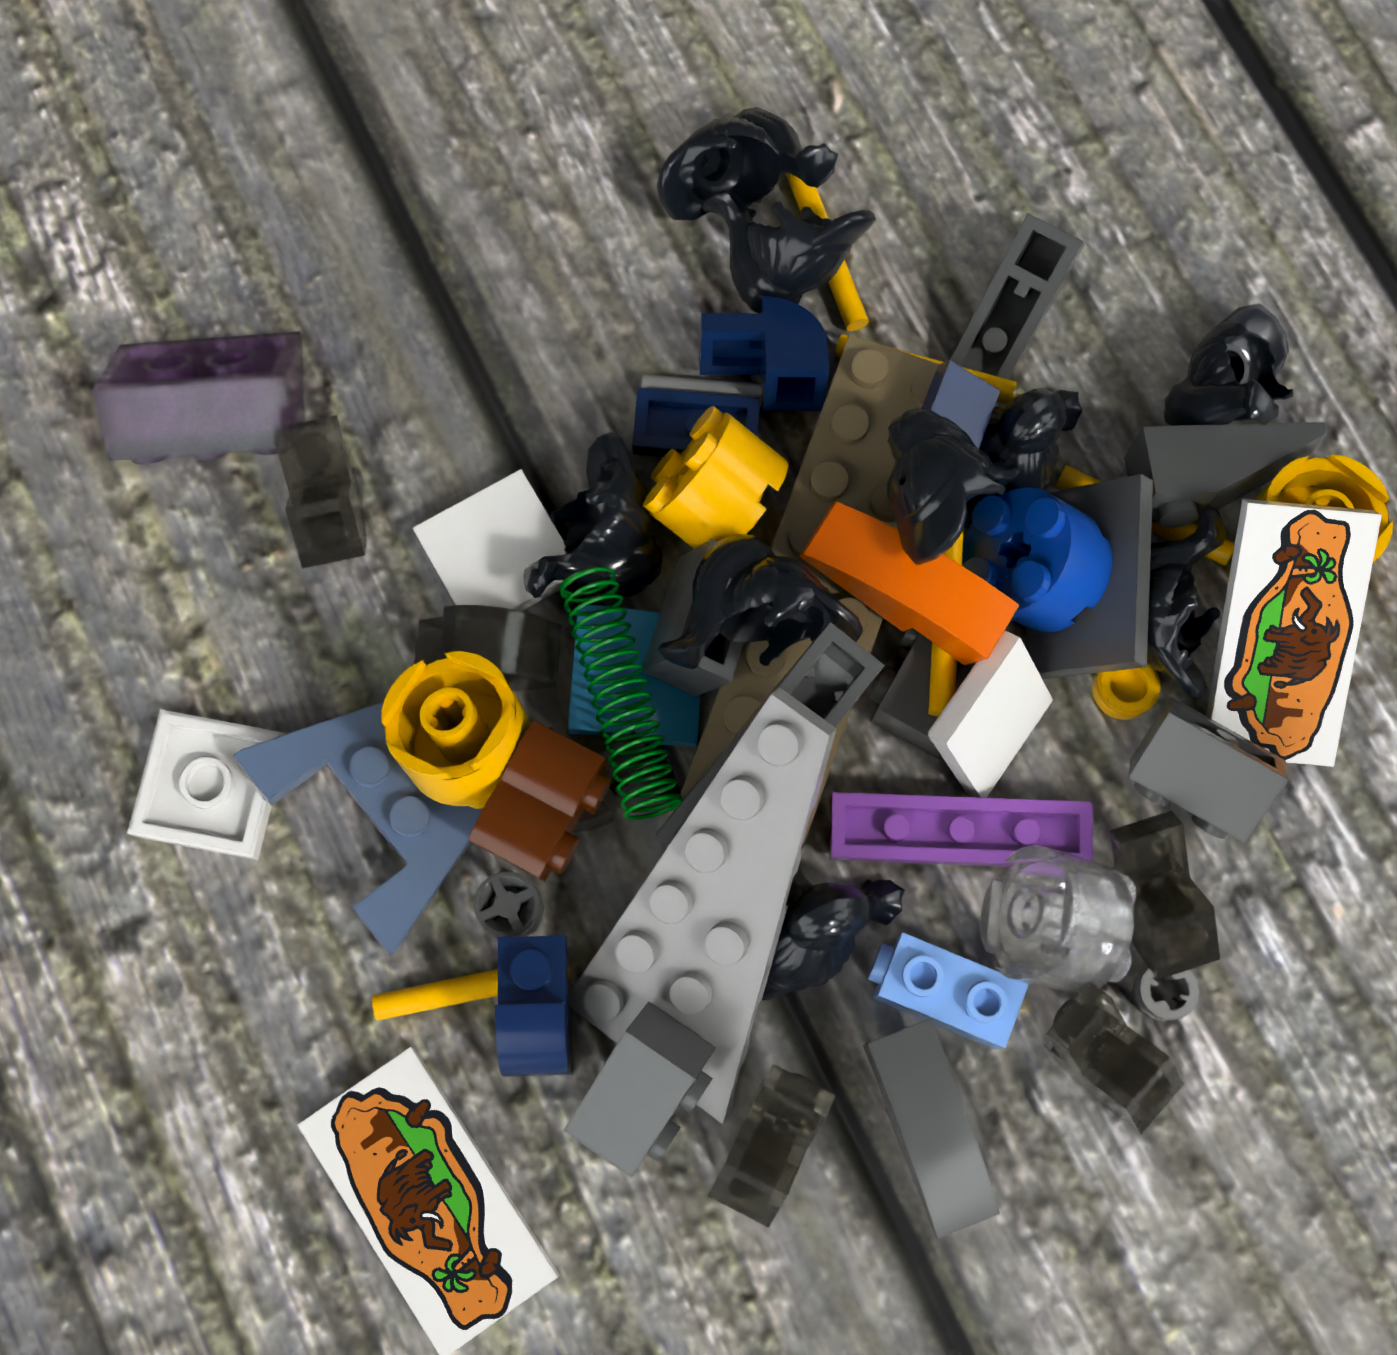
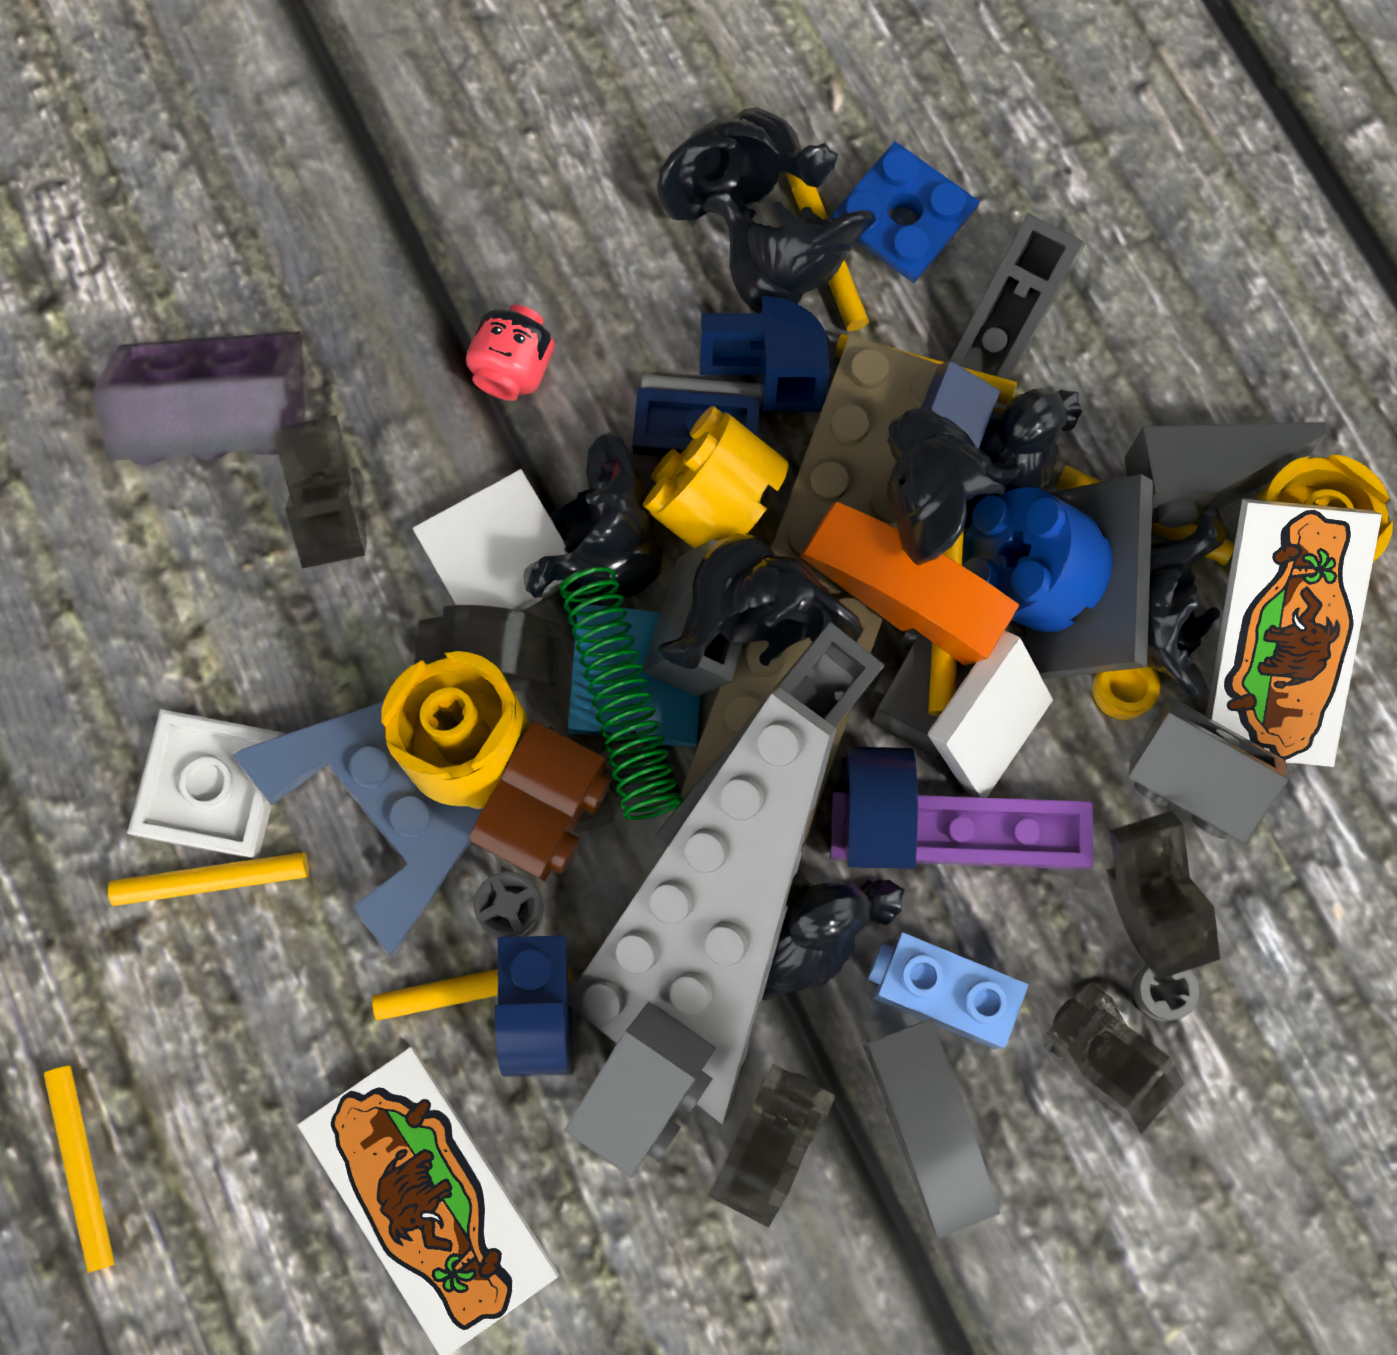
(79, 1169): none -> yellow bar
(208, 879): none -> yellow bar
(510, 352): none -> coral head
(880, 807): none -> dark blue brick
(910, 183): none -> blue piece
(1059, 920): clear brick -> none
(1233, 372): black piece -> none

